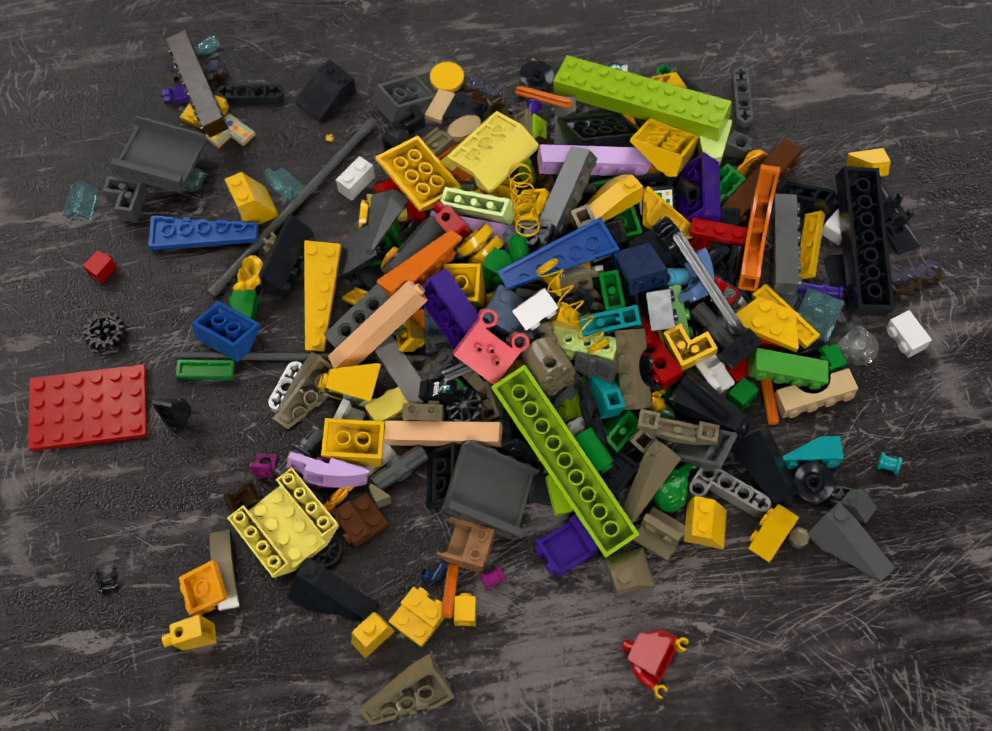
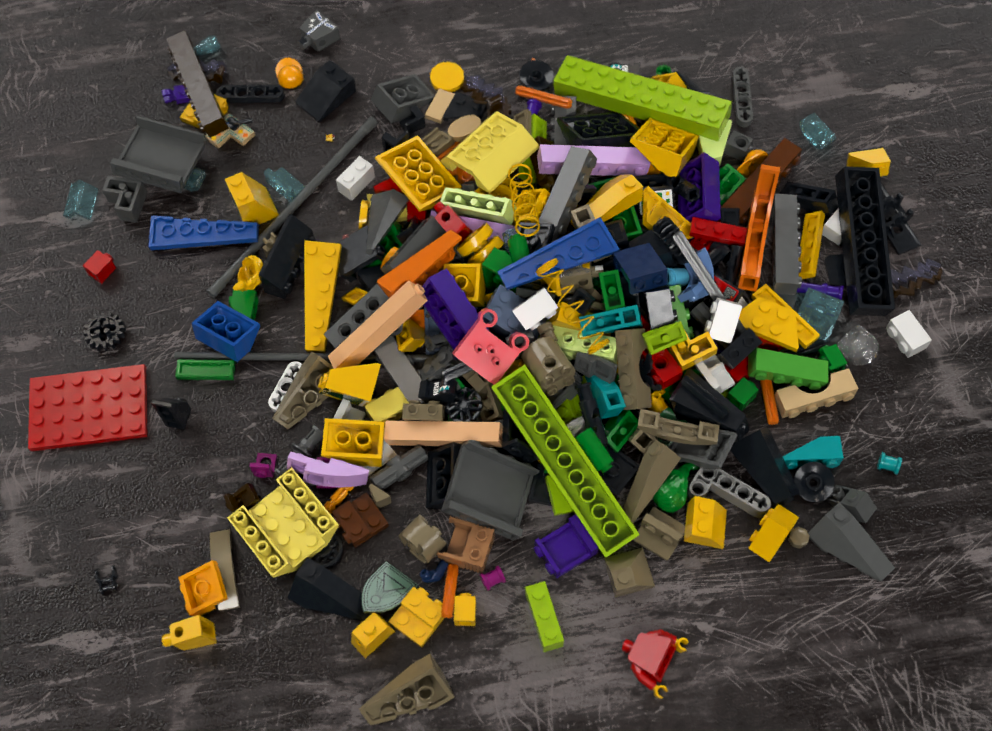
(234, 124): none -> black hand
(289, 73): none -> light orange cap
(318, 32): none -> dark grey torso
(385, 589): none -> sand green shield
(422, 539): none -> dark tan brick
(544, 616): none -> lime brick
(664, 337): none -> lime slope
(723, 319): none -> white brick
(816, 131): none -> clear light blue slope

